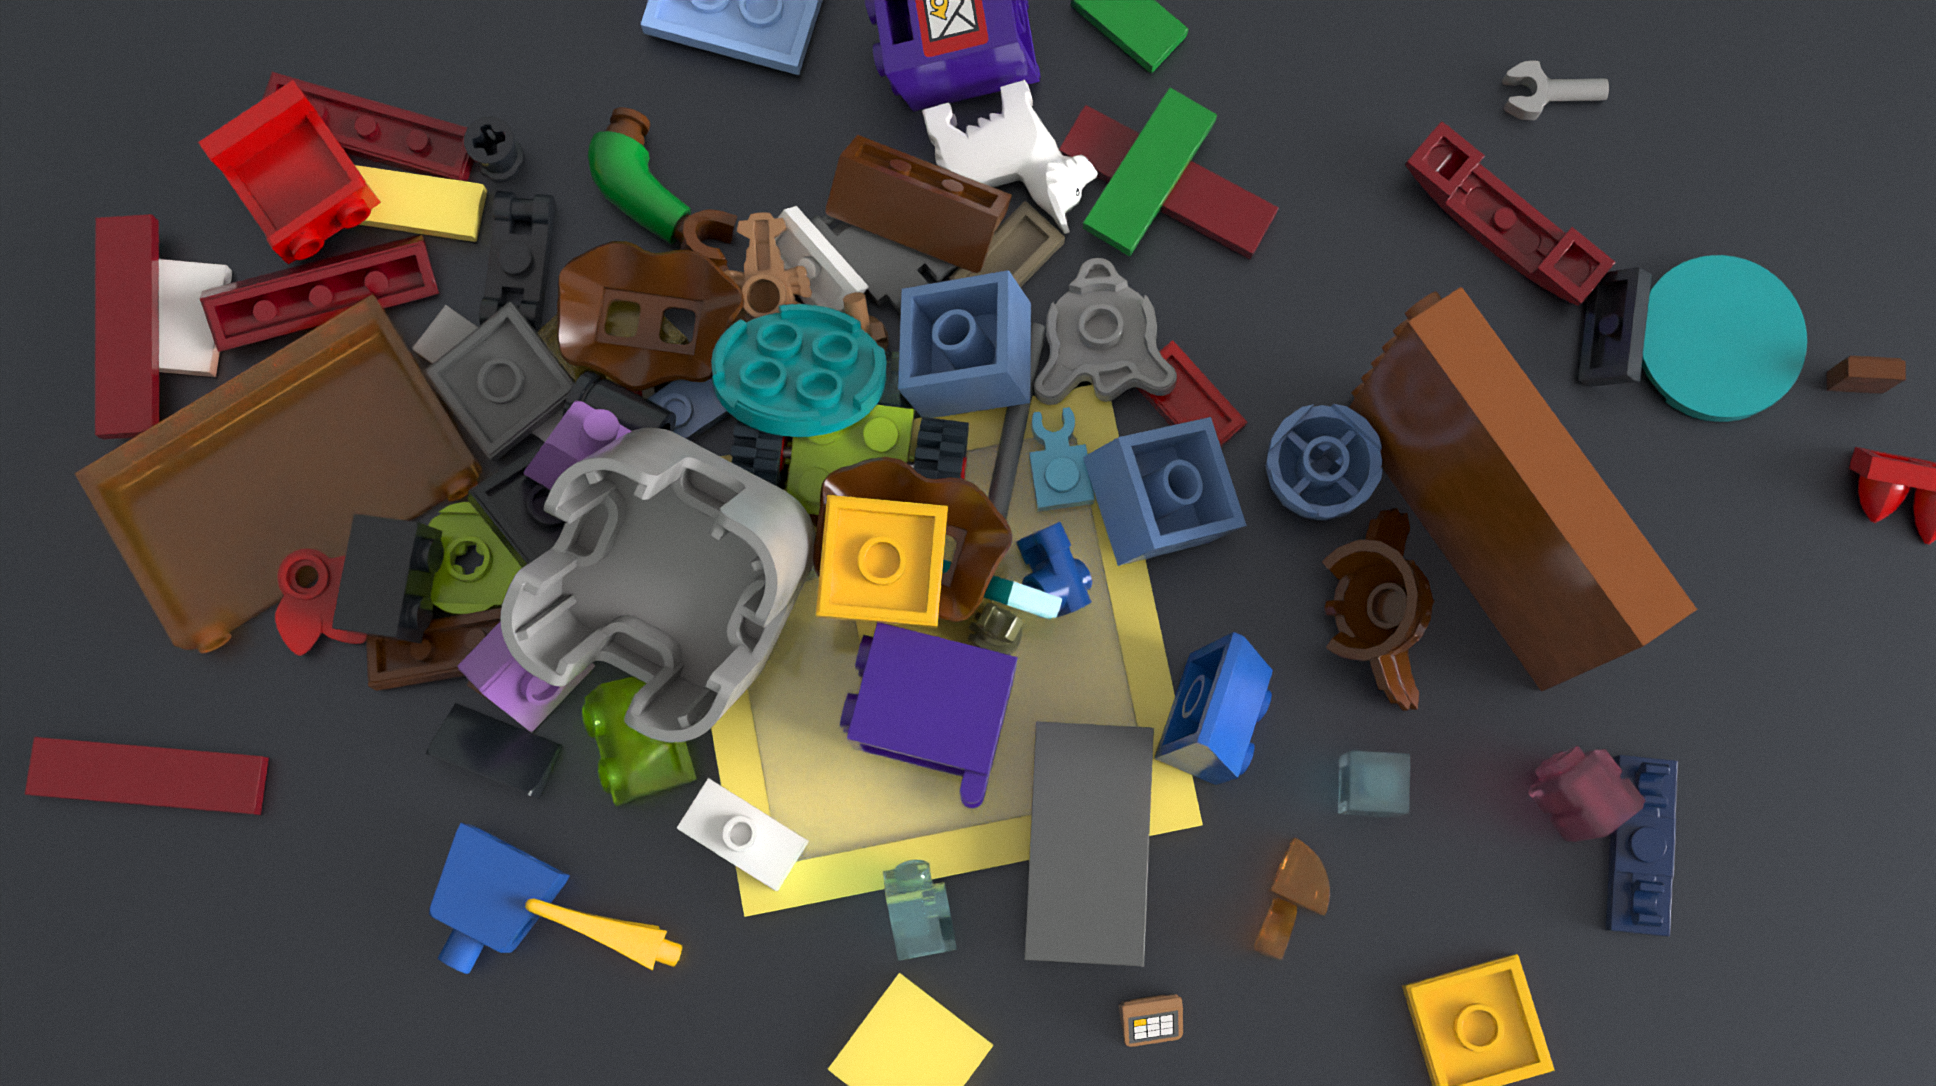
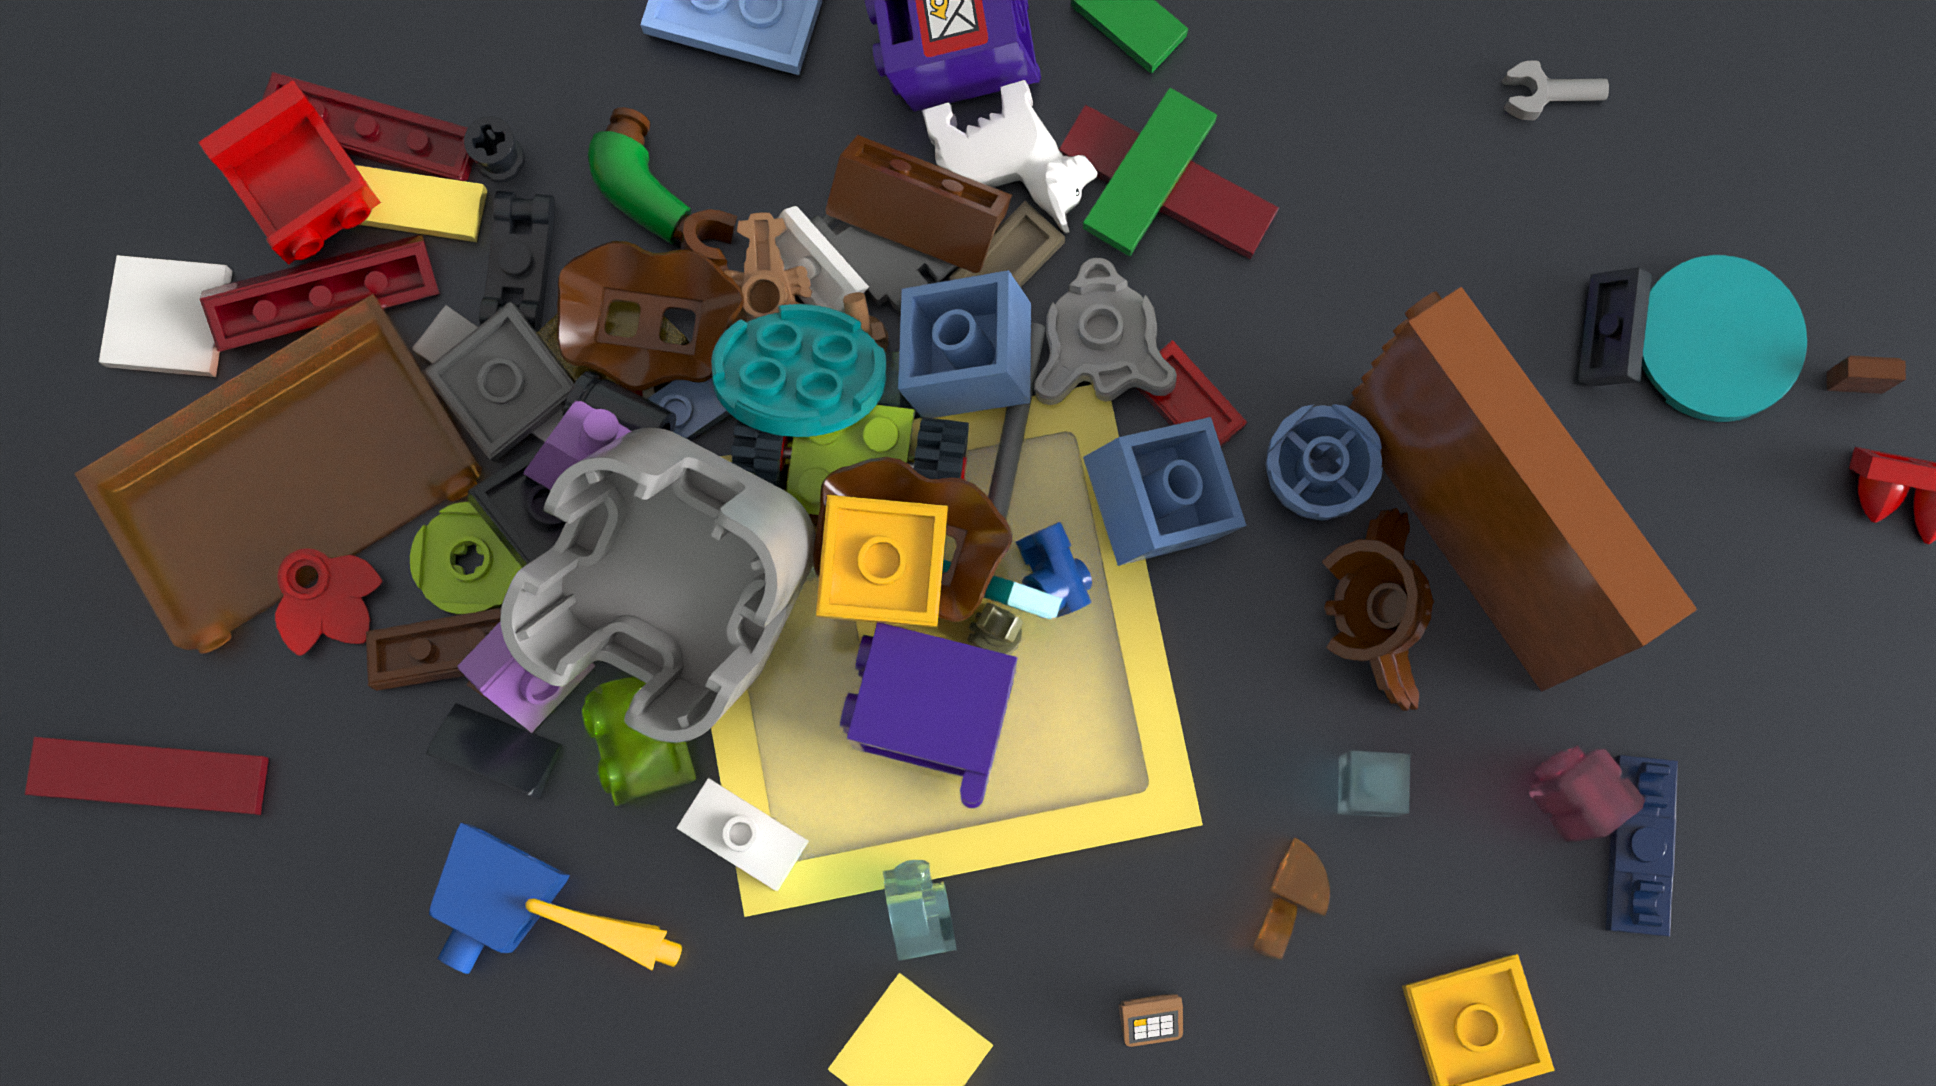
(126, 325): dark red tile -> none
(388, 578): black brick -> none
(1059, 470): medium azure plate -> none
(1089, 844): dark grey tile -> none
(1217, 710): blue slope -> none
(1503, 220): dark red slope -> none

